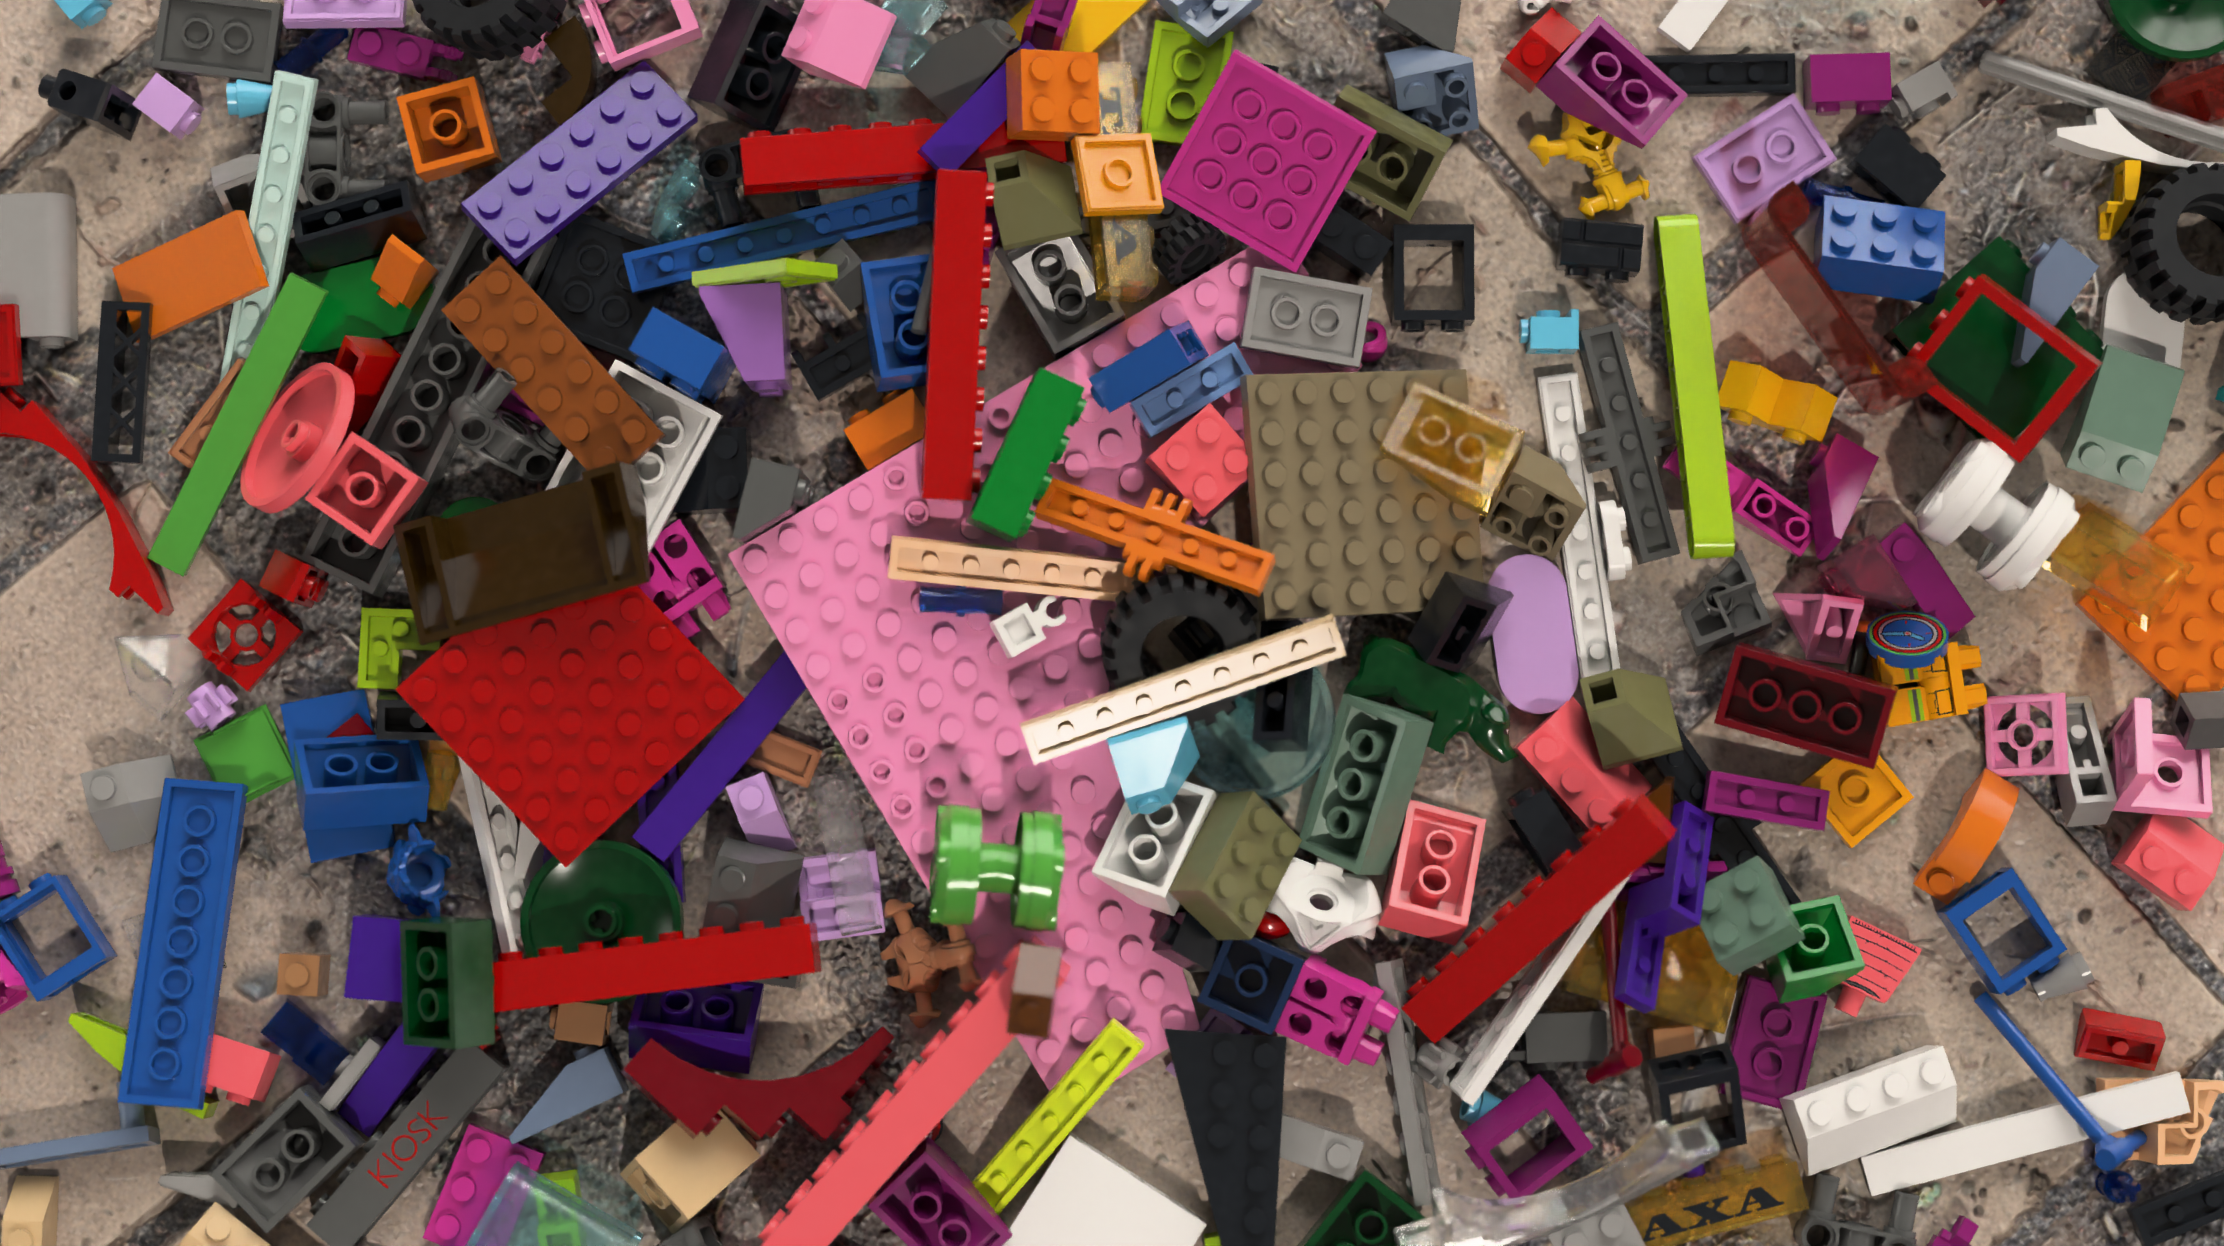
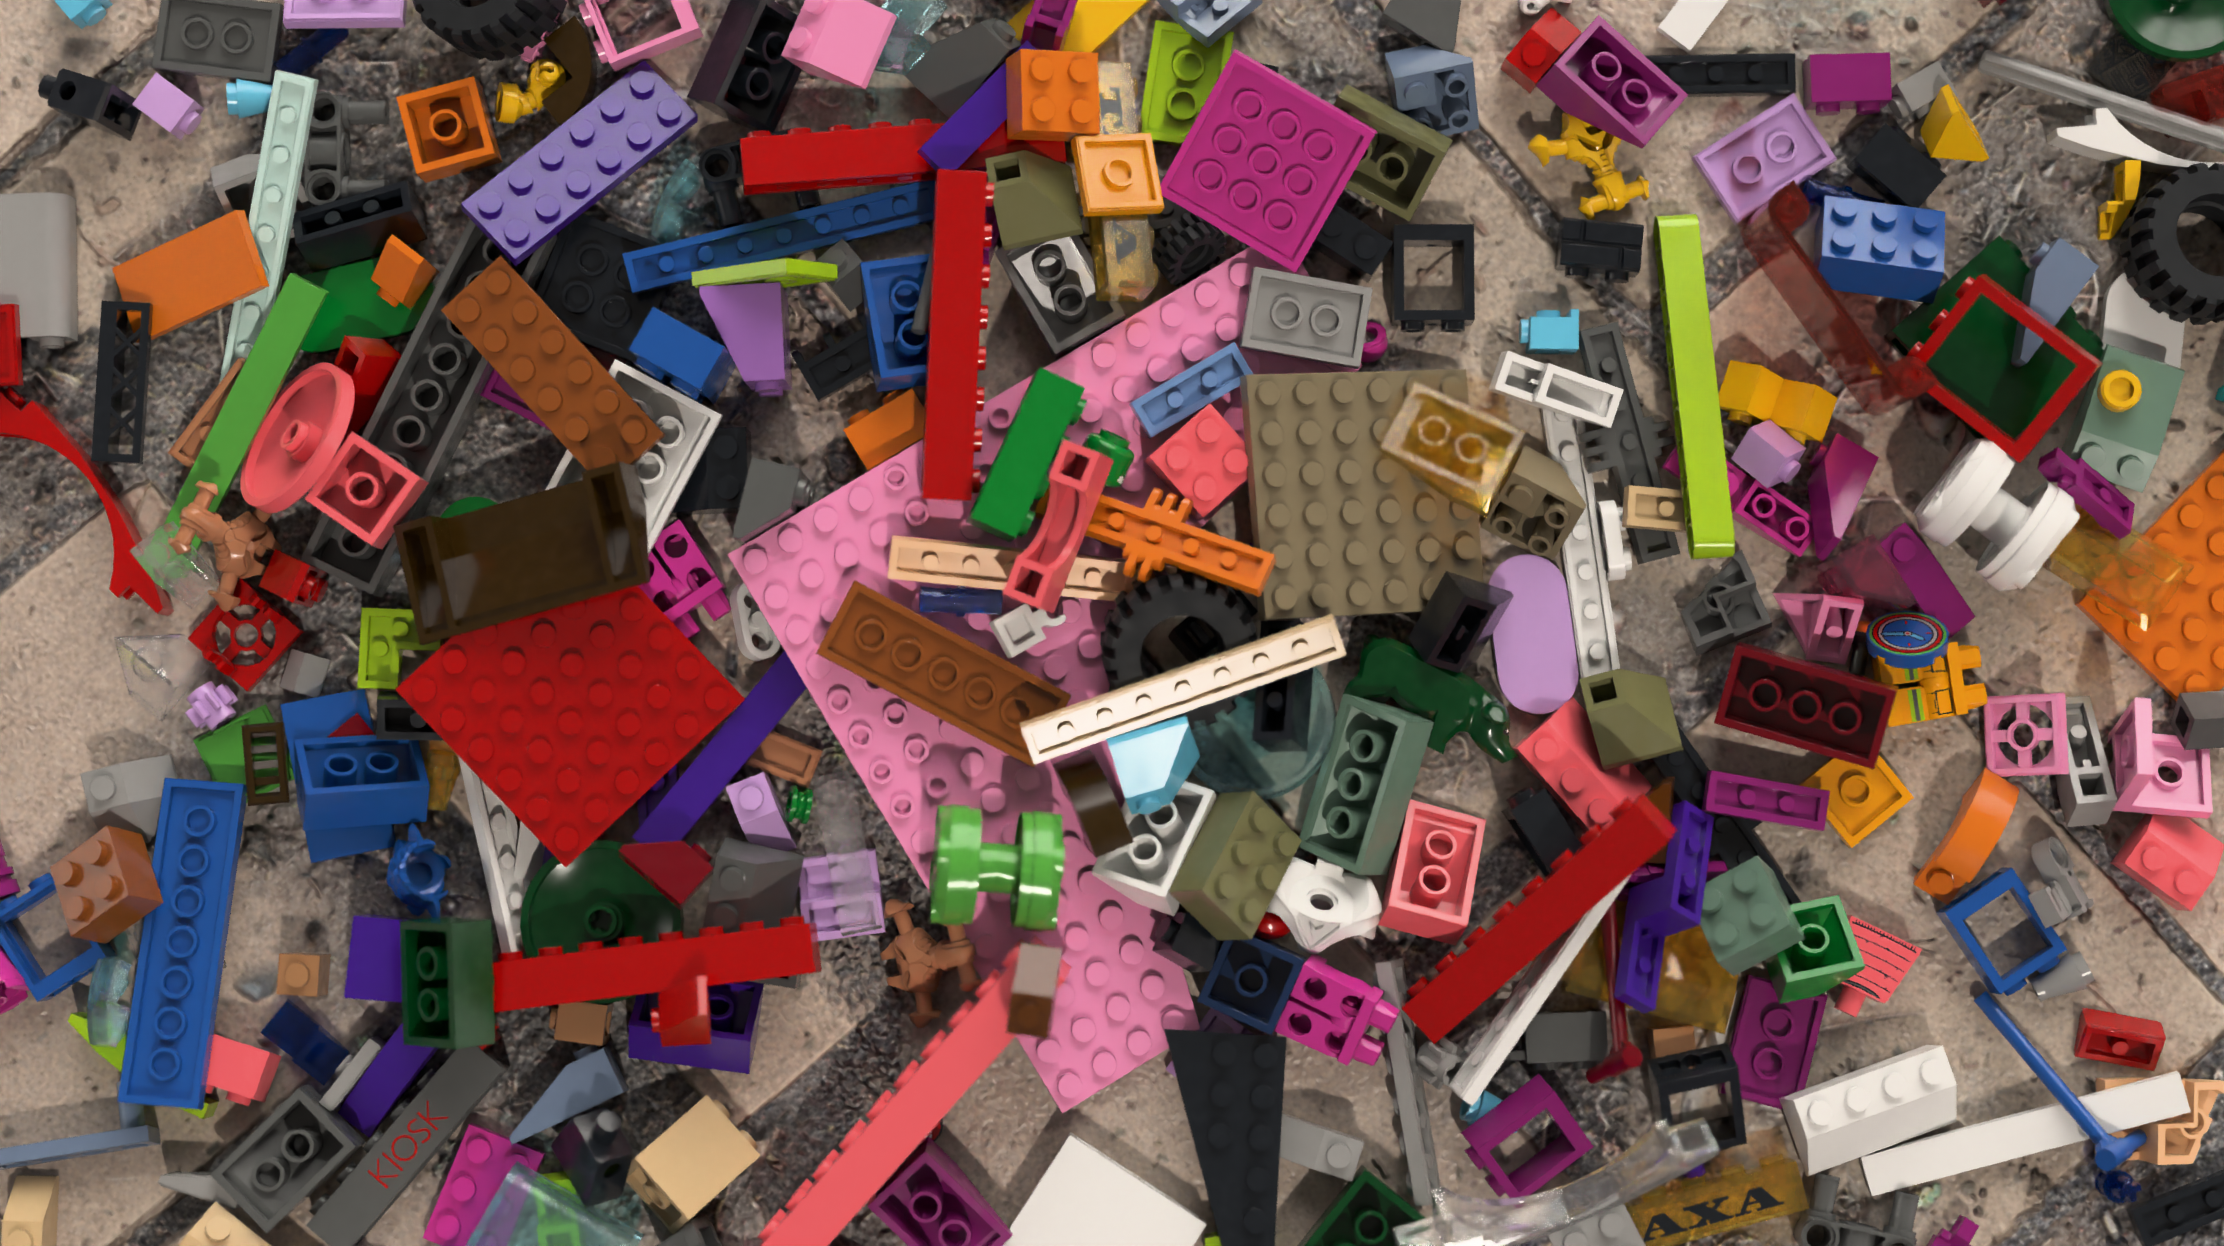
(106, 884): none -> dark orange brick
(106, 1017): none -> clear light blue slope
(181, 575): none -> clear slope
(236, 543): none -> nougat piece
(266, 730): none -> dark brown slope
(305, 673): none -> light grey slope
(401, 54): magenta hinge -> none
(501, 435): dark grey piece -> none
(543, 80): none -> yellow arm
(595, 1155): none -> black torso
(670, 867): none -> dark red slope
(684, 1014): none -> red slope
(696, 1096): dark red arch -> none
(749, 623): none -> white plate
(798, 804): none -> green bush
(938, 670): none -> dark orange plate
(1057, 1114): neon yellow tile -> none
(1074, 493): none -> coral arch
(1093, 803): none -> dark brown brick
(1115, 448): none -> green head
(1147, 367): blue slope -> none
(1555, 389): none -> white slope
(1653, 509): none -> tan plate
(1769, 454): none -> lavender brick
(1950, 131): none -> yellow slope
(2066, 896): none -> light grey piece
(2090, 491): none -> magenta hinge
(2119, 391): none -> yellow tile

